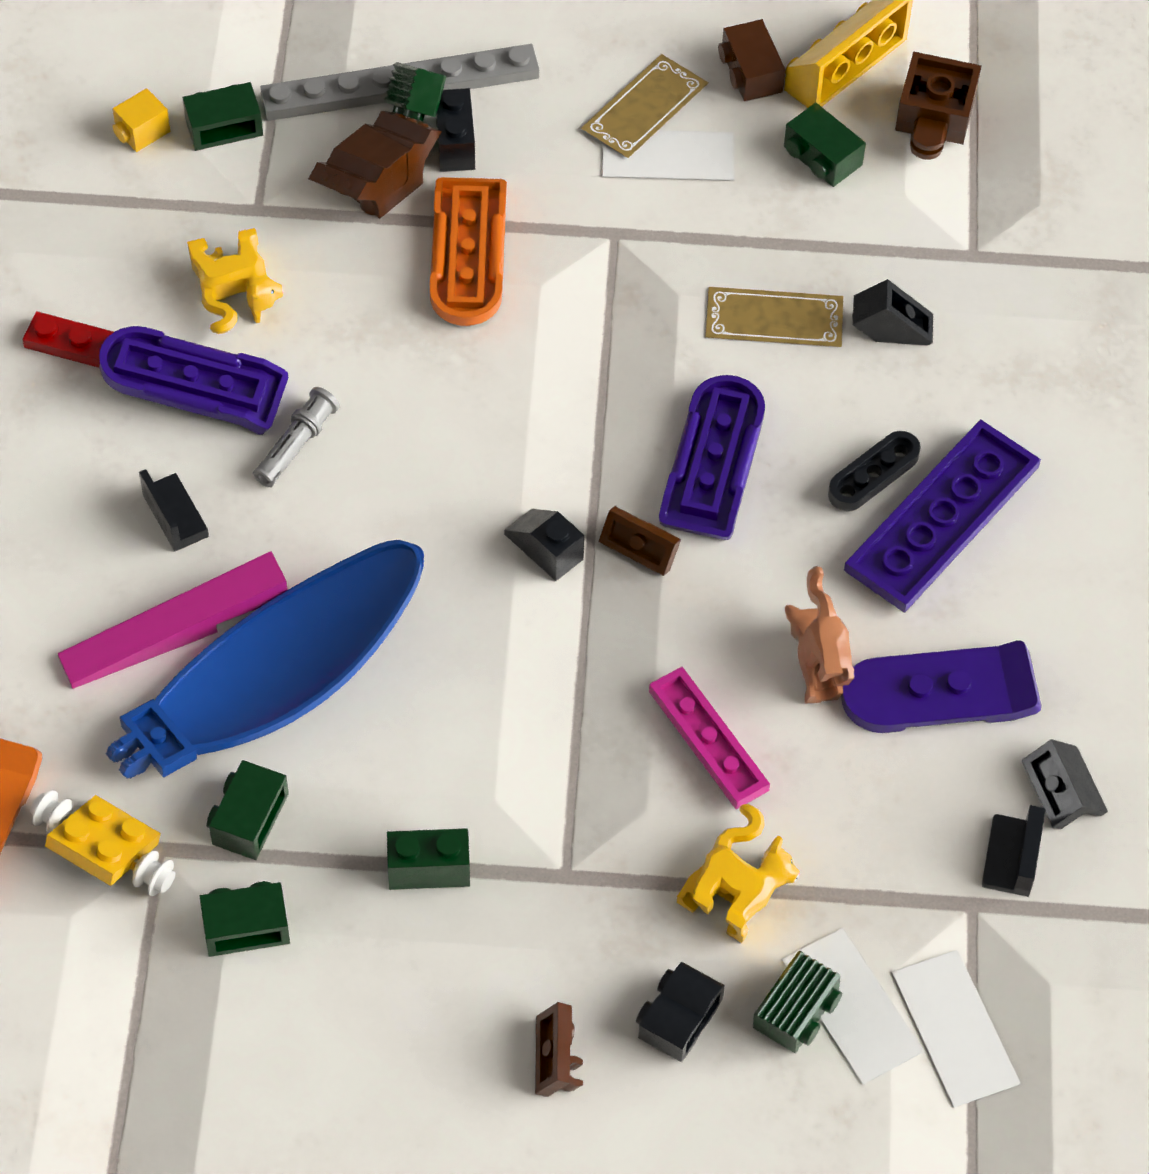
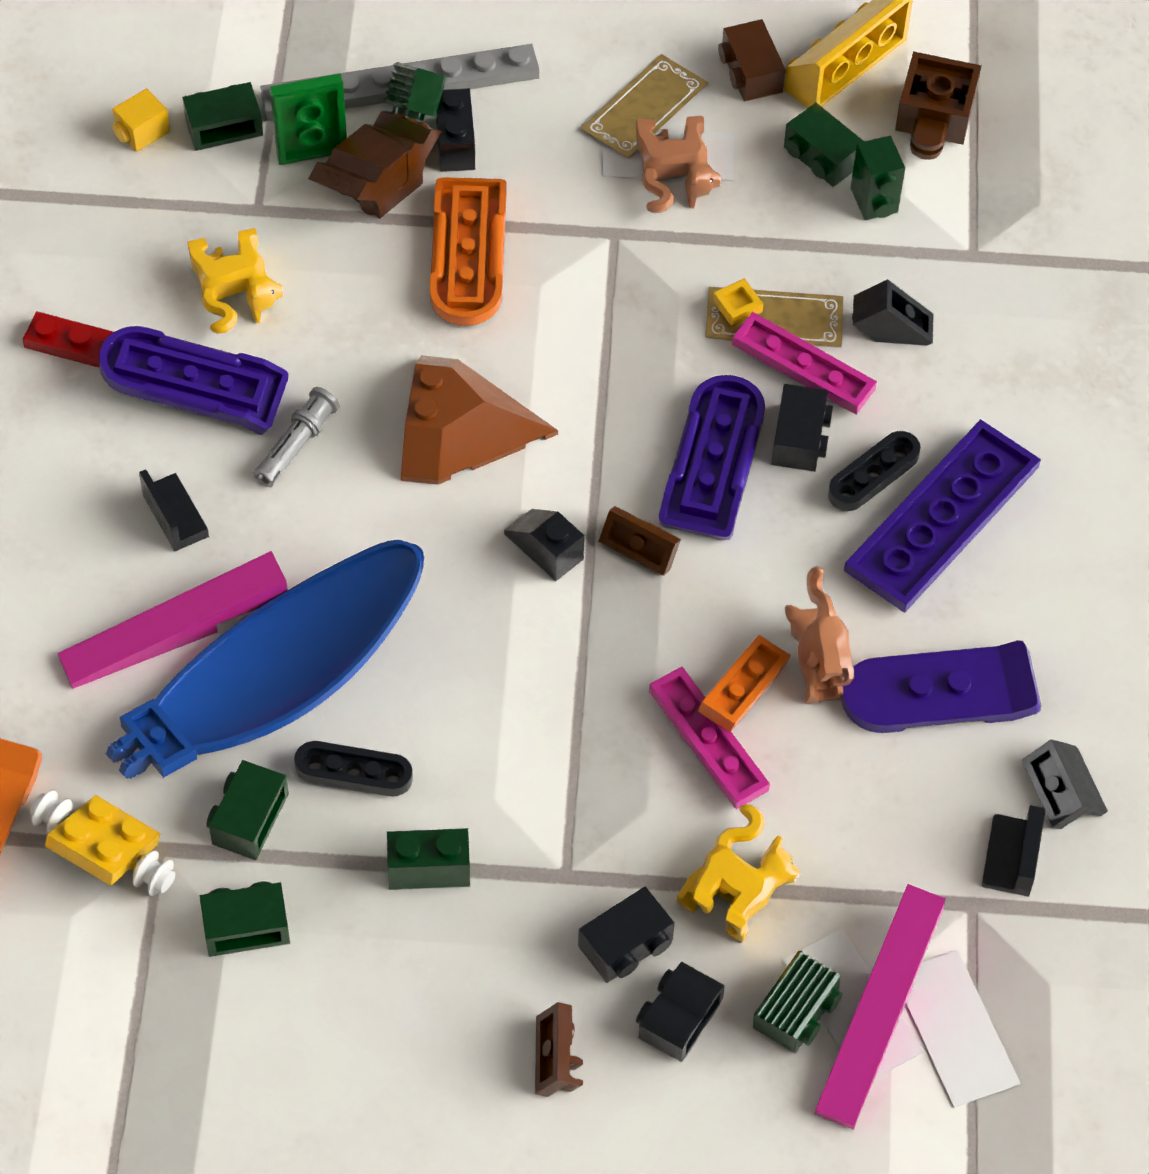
(308, 118): none -> green tile
(340, 759): none -> black plate
(461, 422): none -> dark orange wedge
(626, 935): none -> black brick
(674, 158): none -> nougat animal
(737, 301): none -> yellow plate
(744, 683): none -> orange plate
(800, 427): none -> black brick
(804, 362): none -> dark pink plate
(877, 178): none -> dark green piece
(880, 1006): none -> dark pink slope

